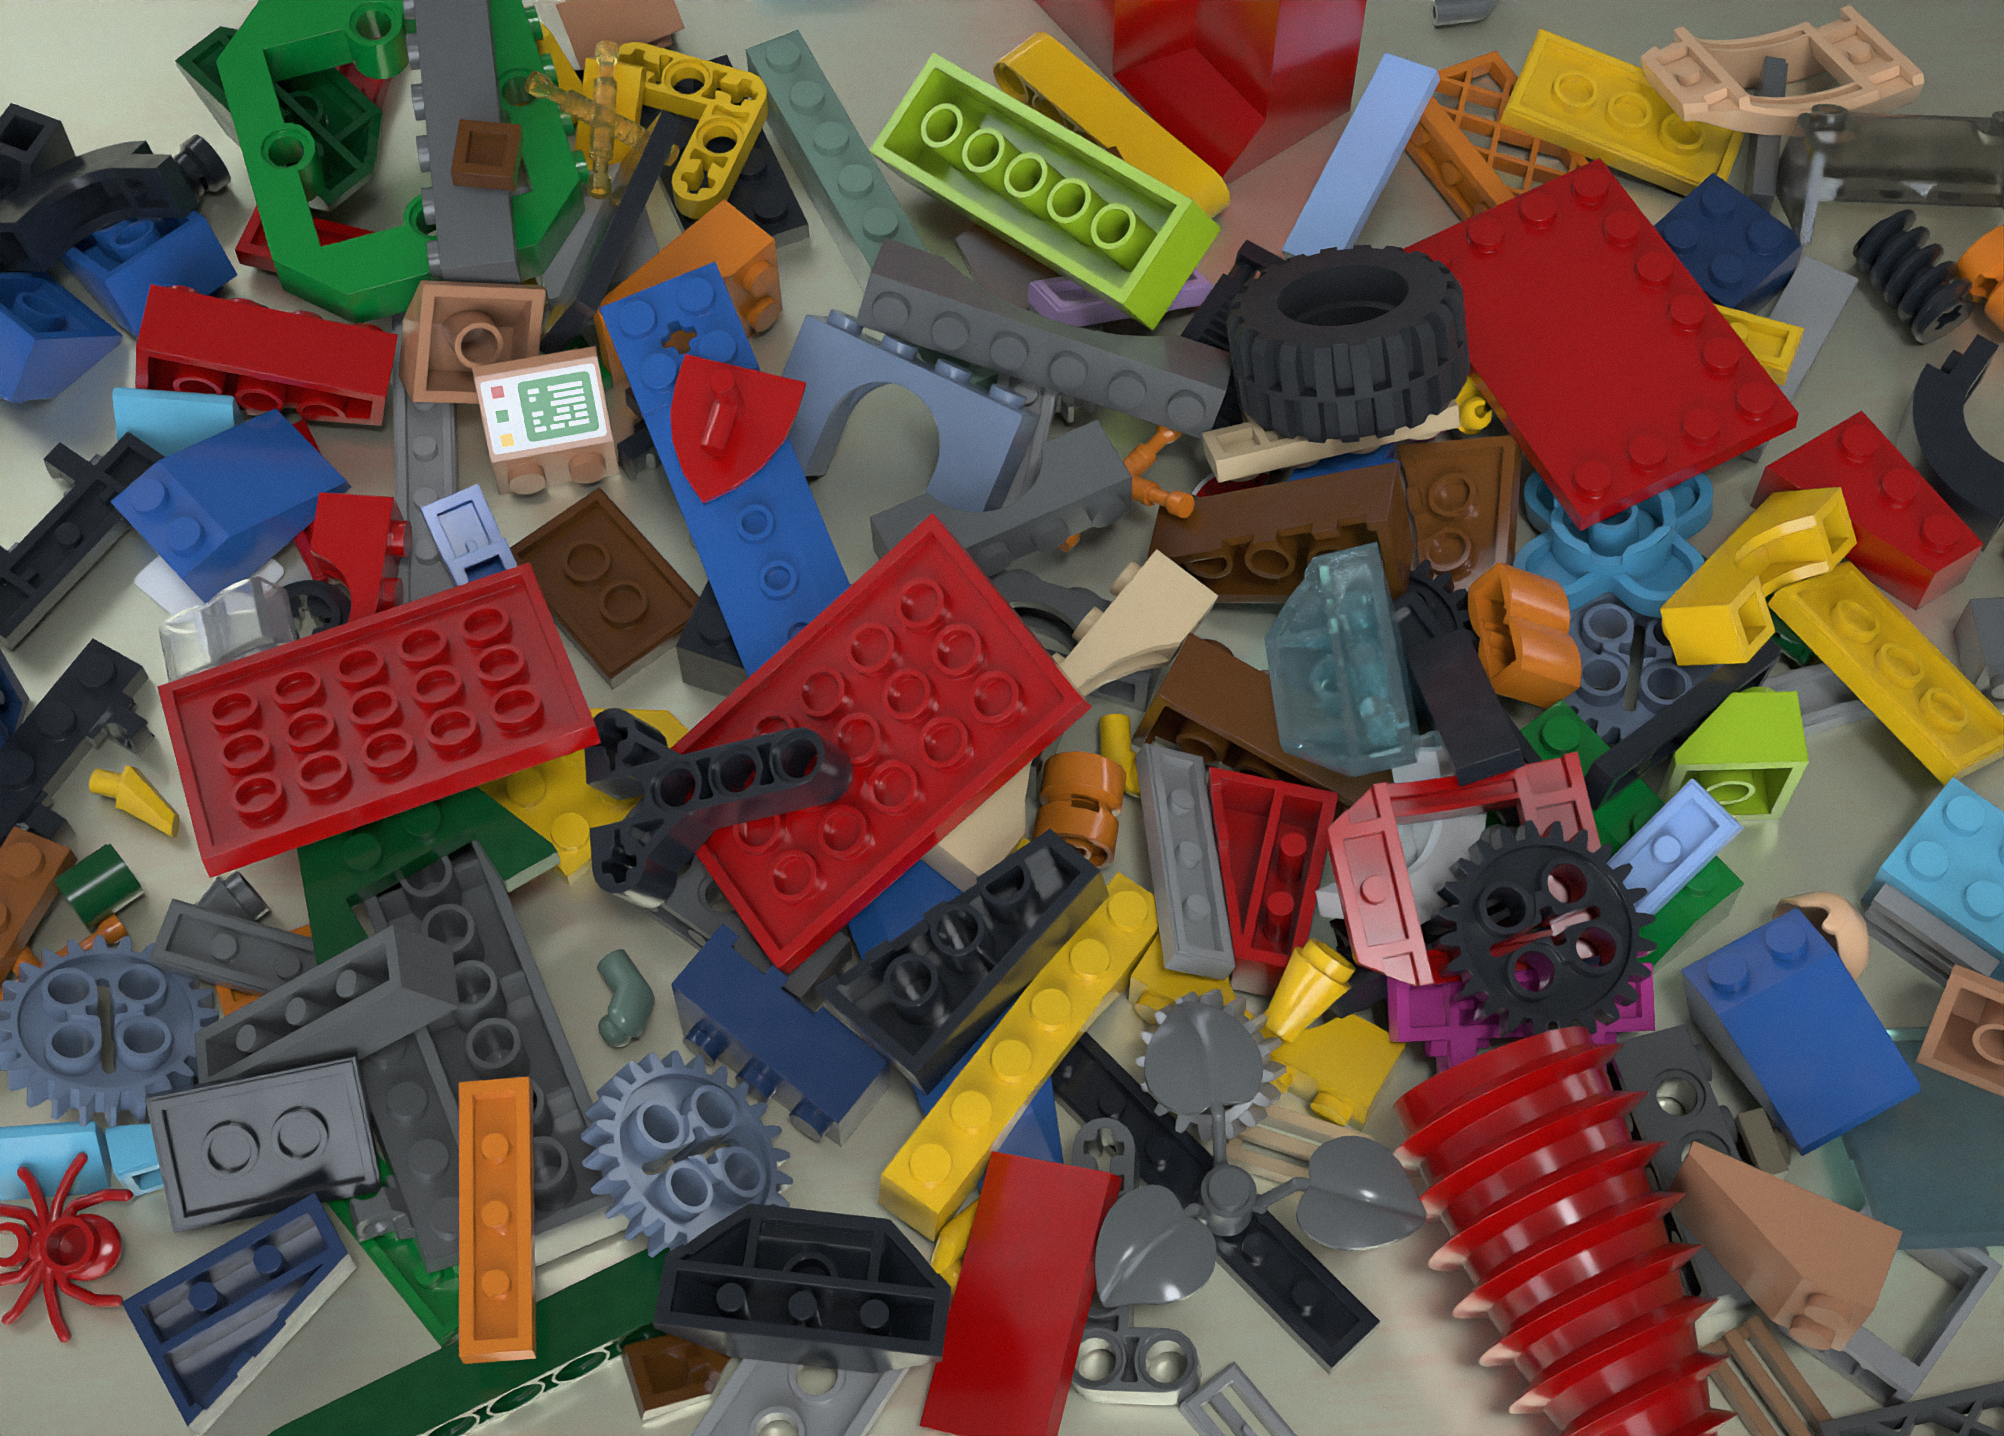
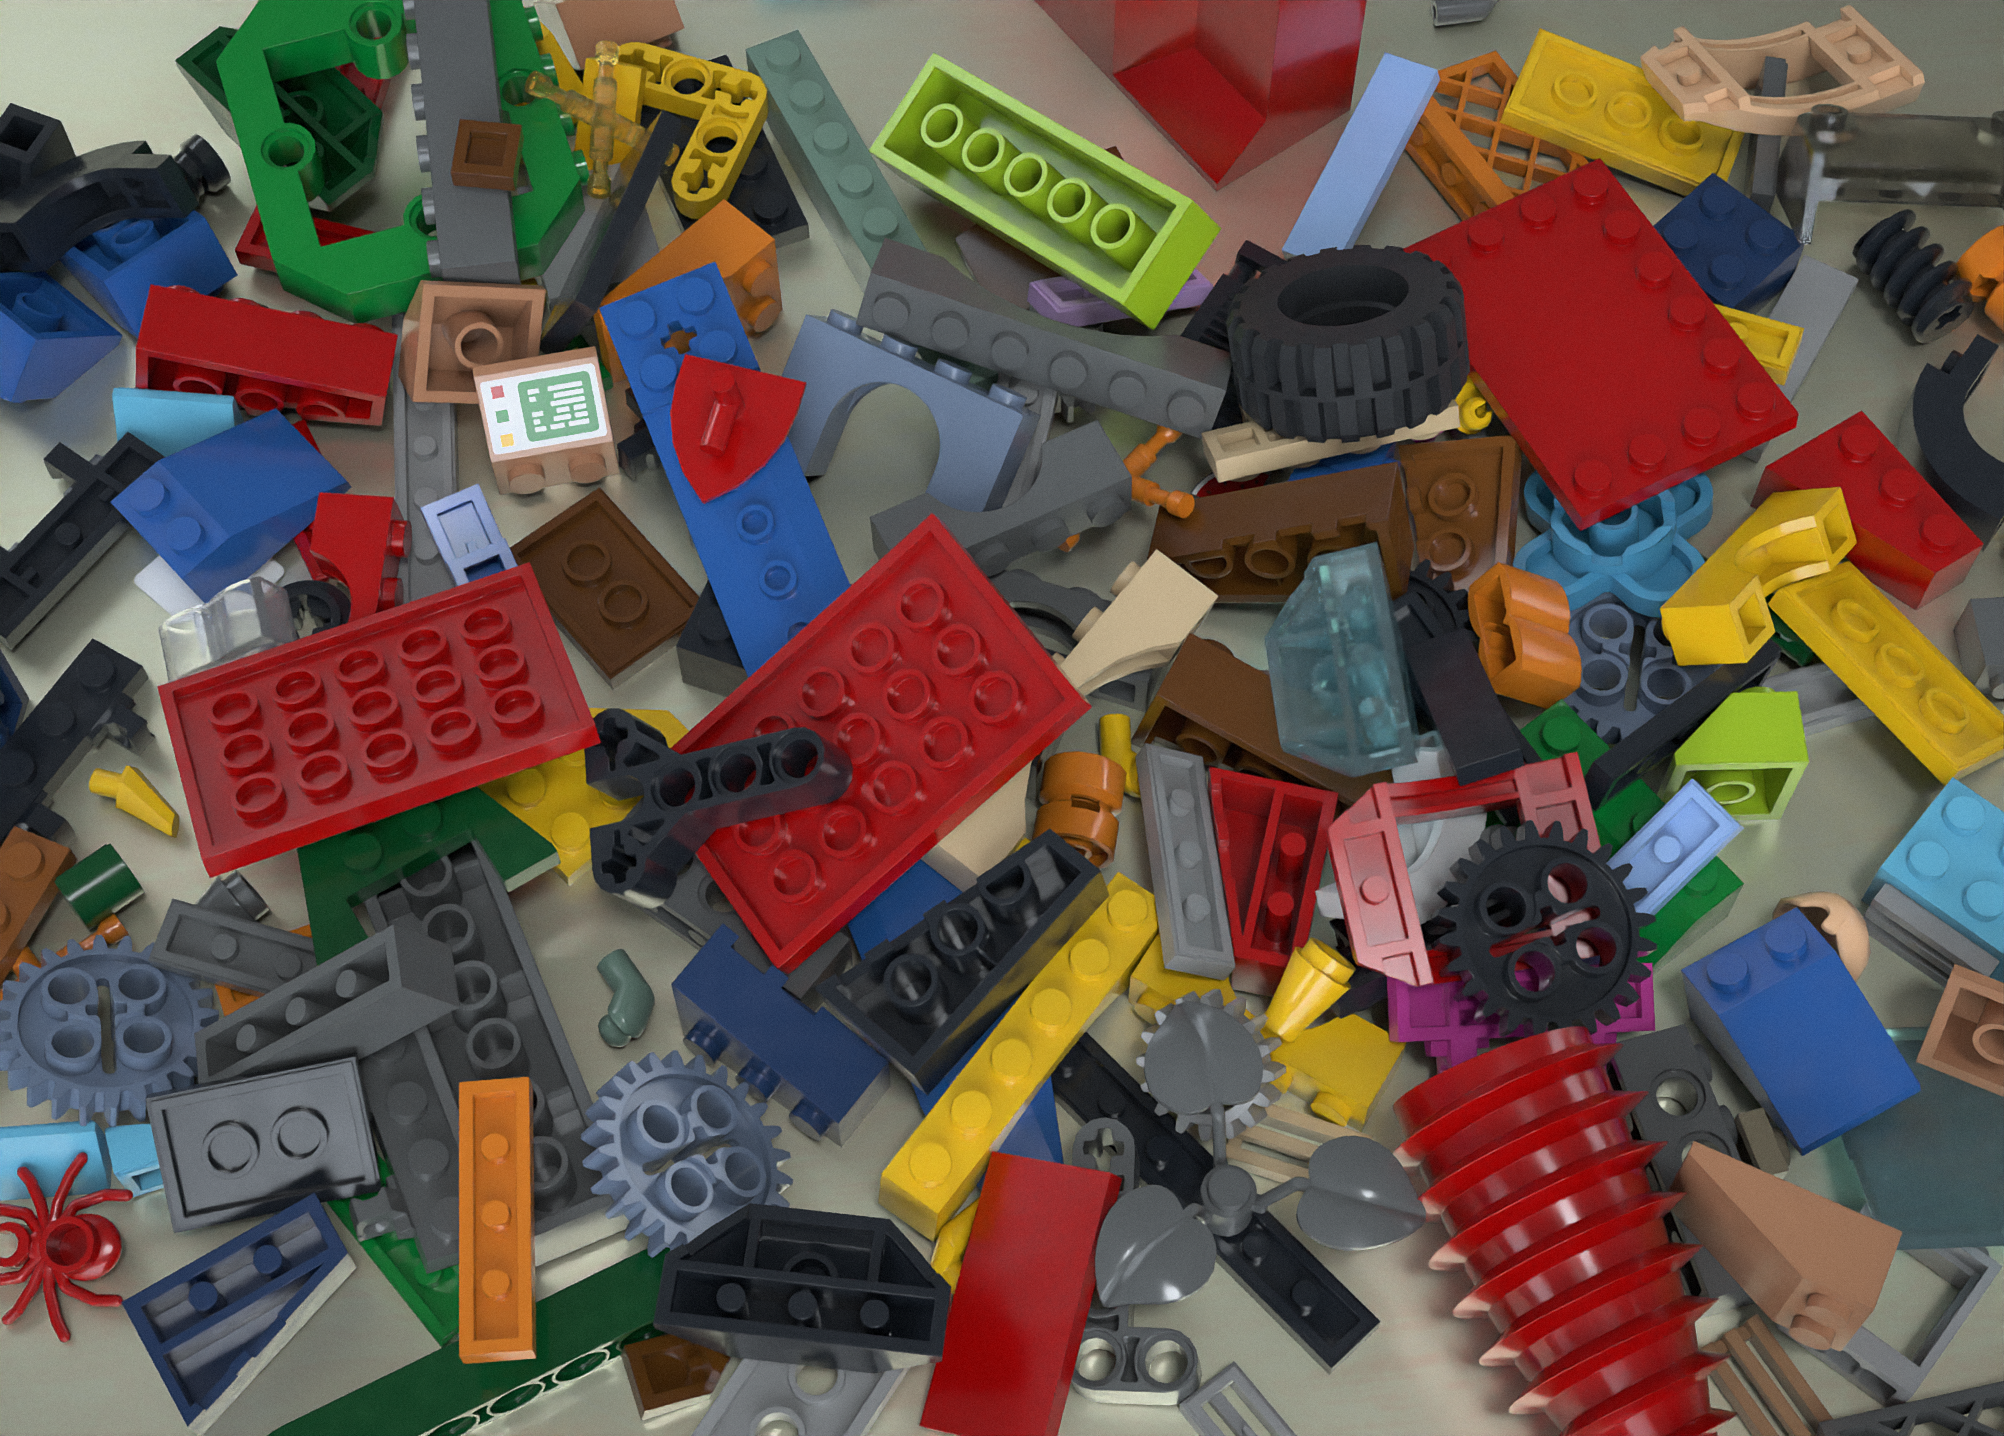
(1075, 96): yellow beam -> none

